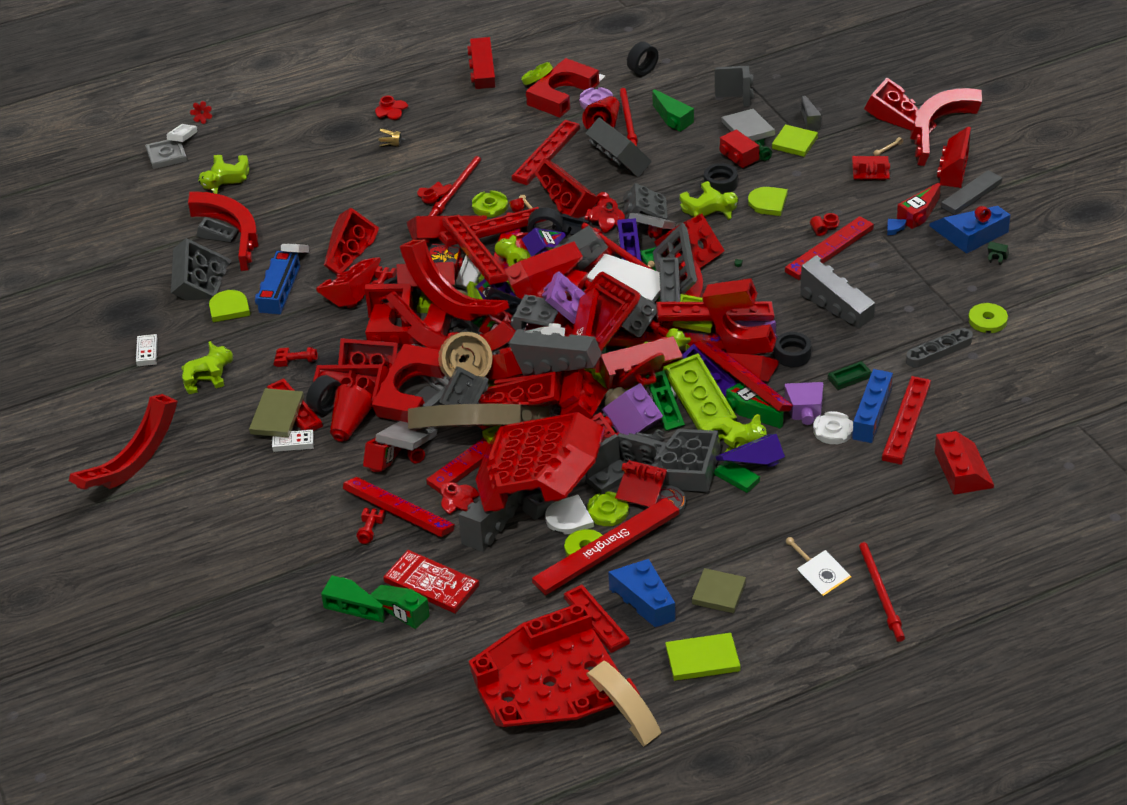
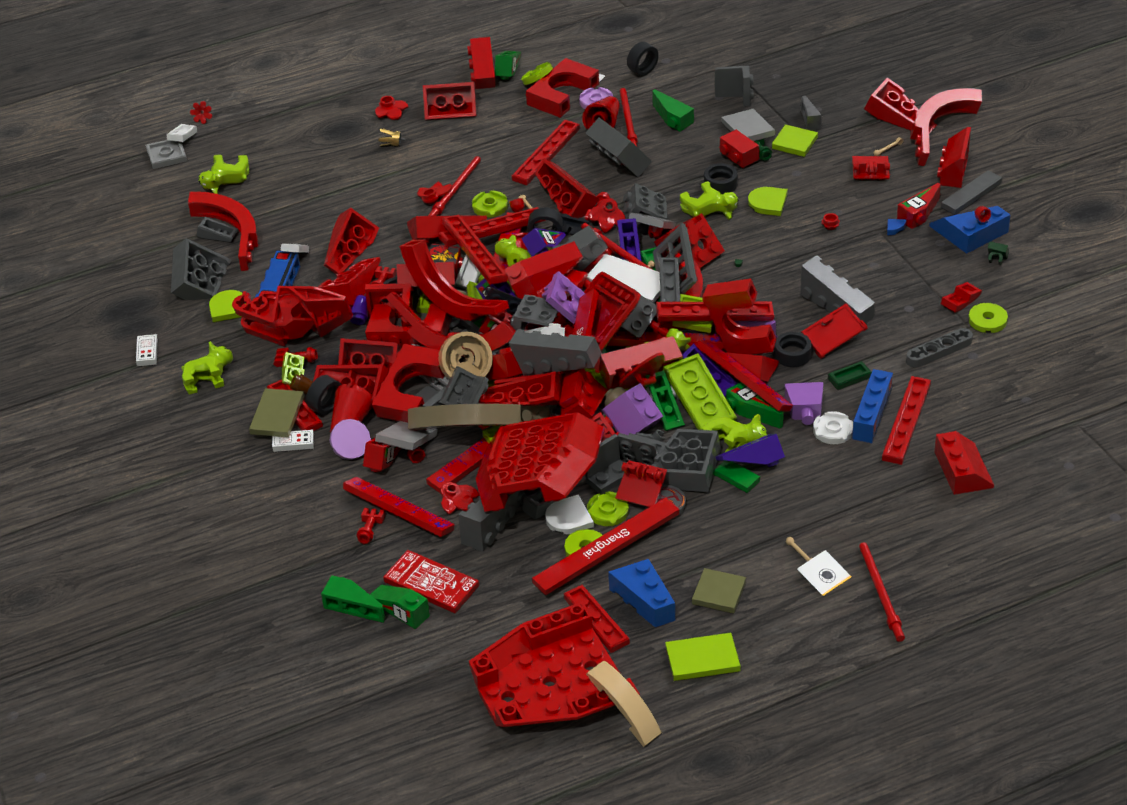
(137, 452): red arch -> none
(291, 312): none -> red connector
(292, 365): none -> lime slope
(300, 383): none -> reddish brown cone
(349, 439): none -> lavender tile
(359, 311): none -> dark purple cone
(449, 100): none -> red slope
(506, 64): none -> green slope
(818, 226): red hinge -> none
(832, 245): red tile -> none
(839, 328): none -> red door
(962, 297): none -> red slope

